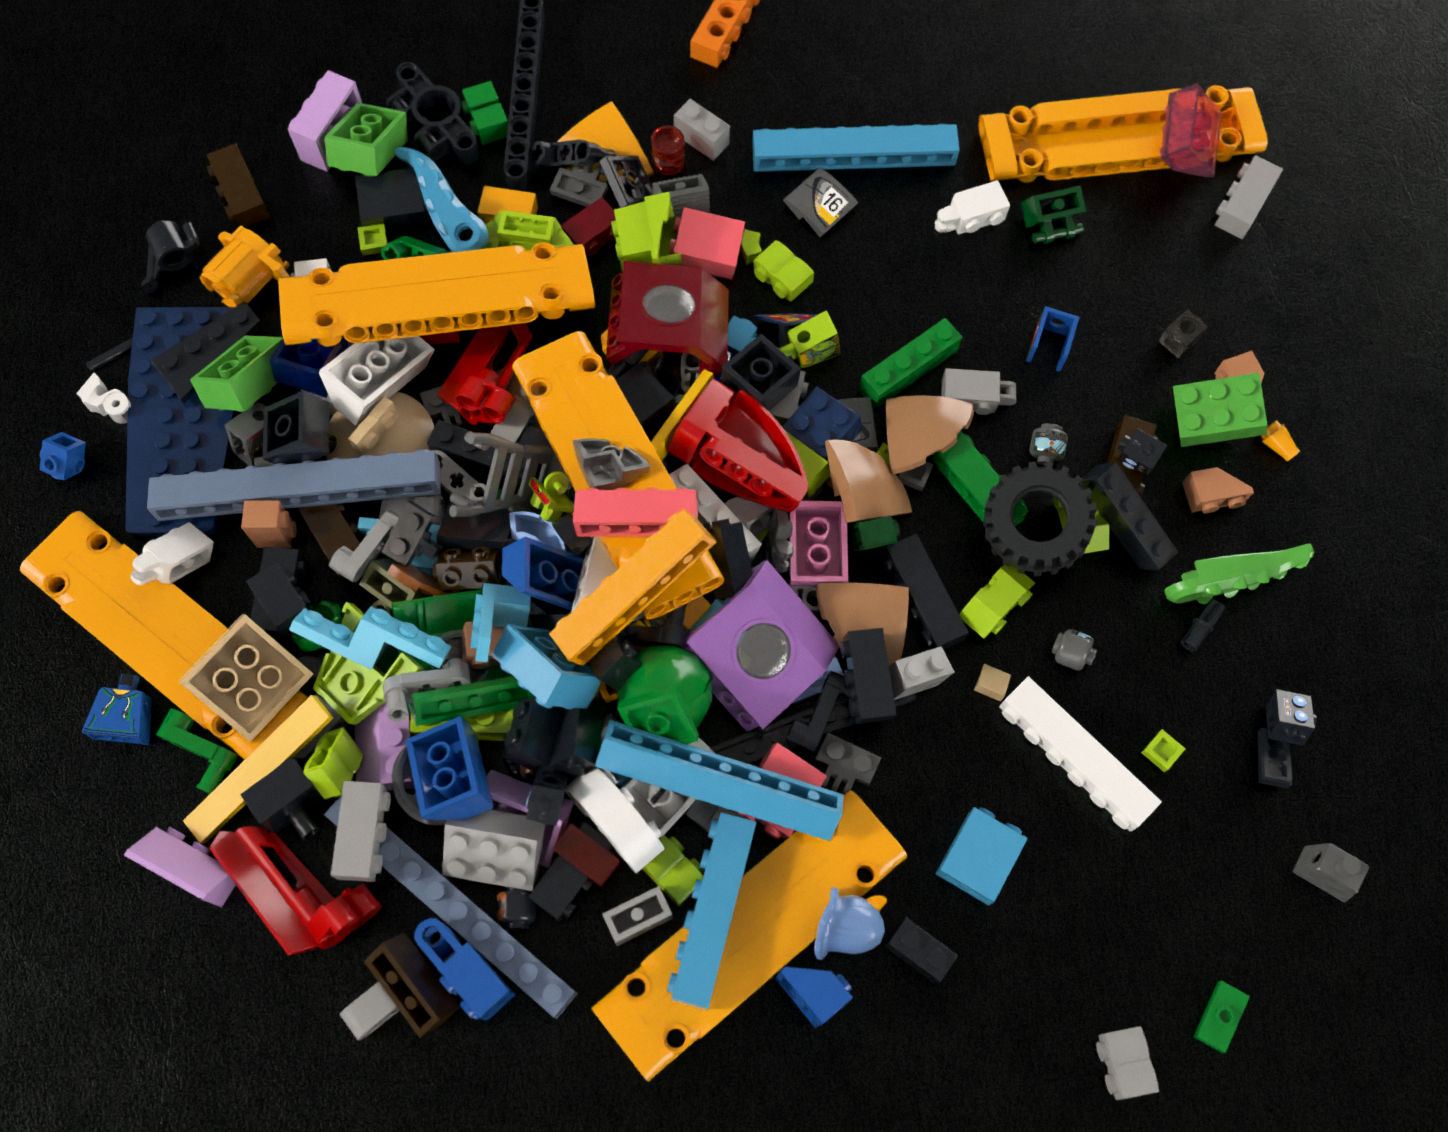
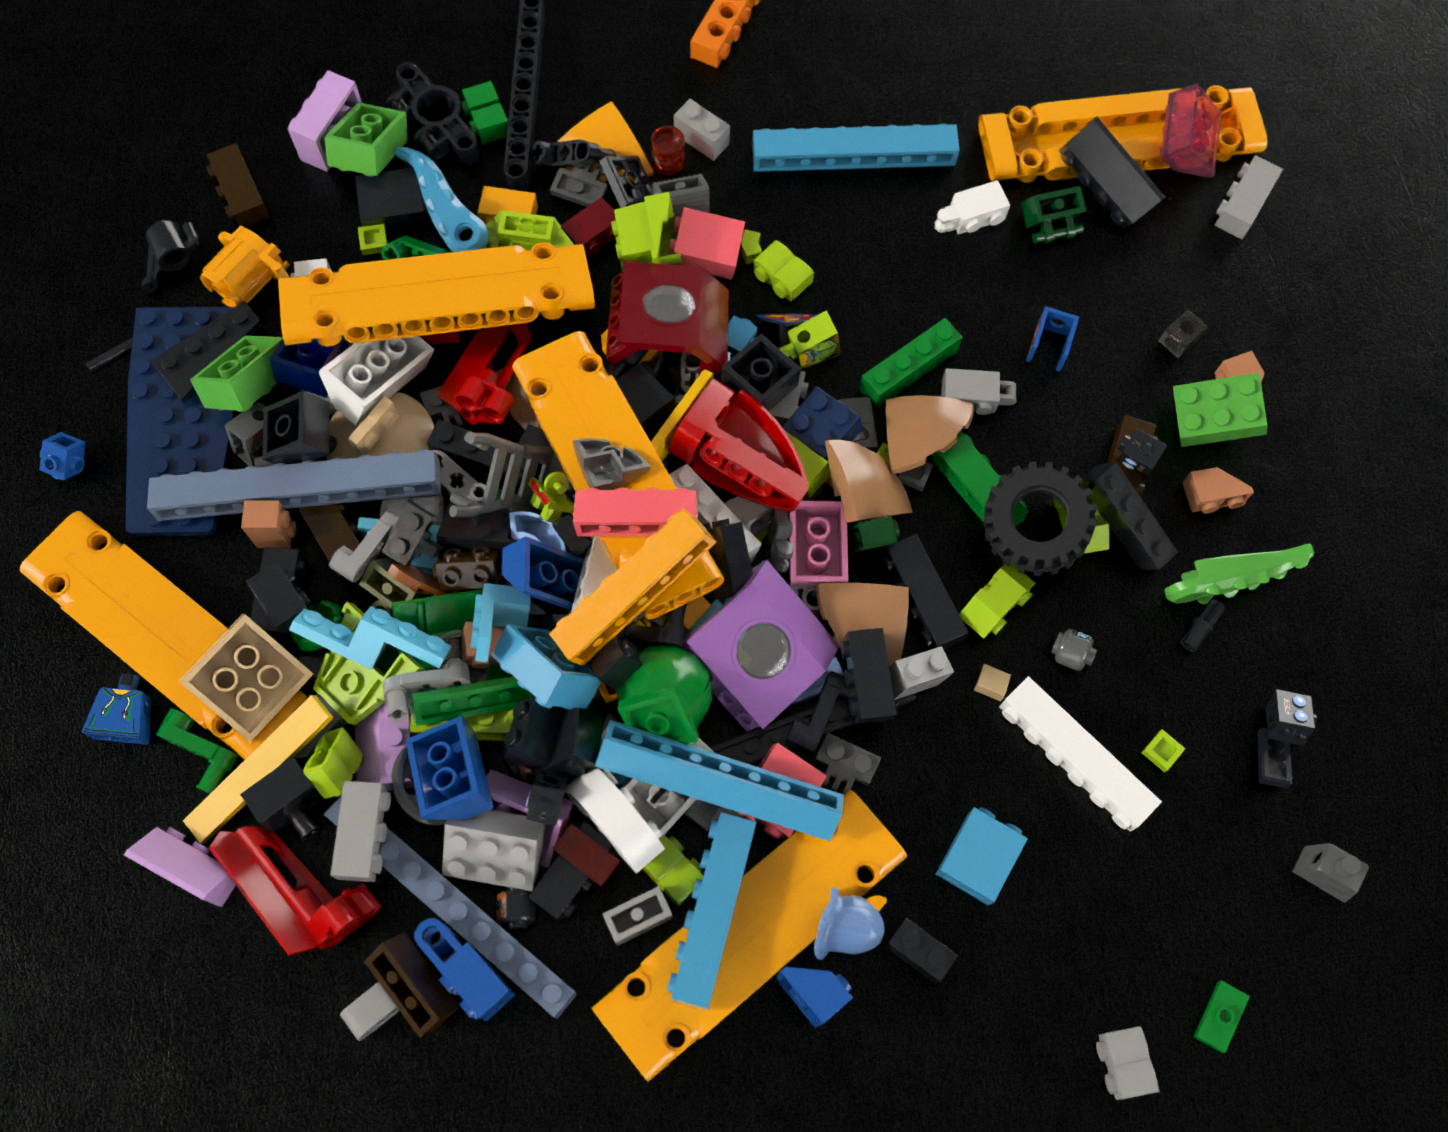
(99, 400): white leg -> none
(172, 556): white hinge -> none
(516, 421): light grey beam -> none
(820, 201): dark grey slope -> none
(1048, 443): head -> none
(1110, 173): none -> black slope
(1280, 441): light orange cone -> none

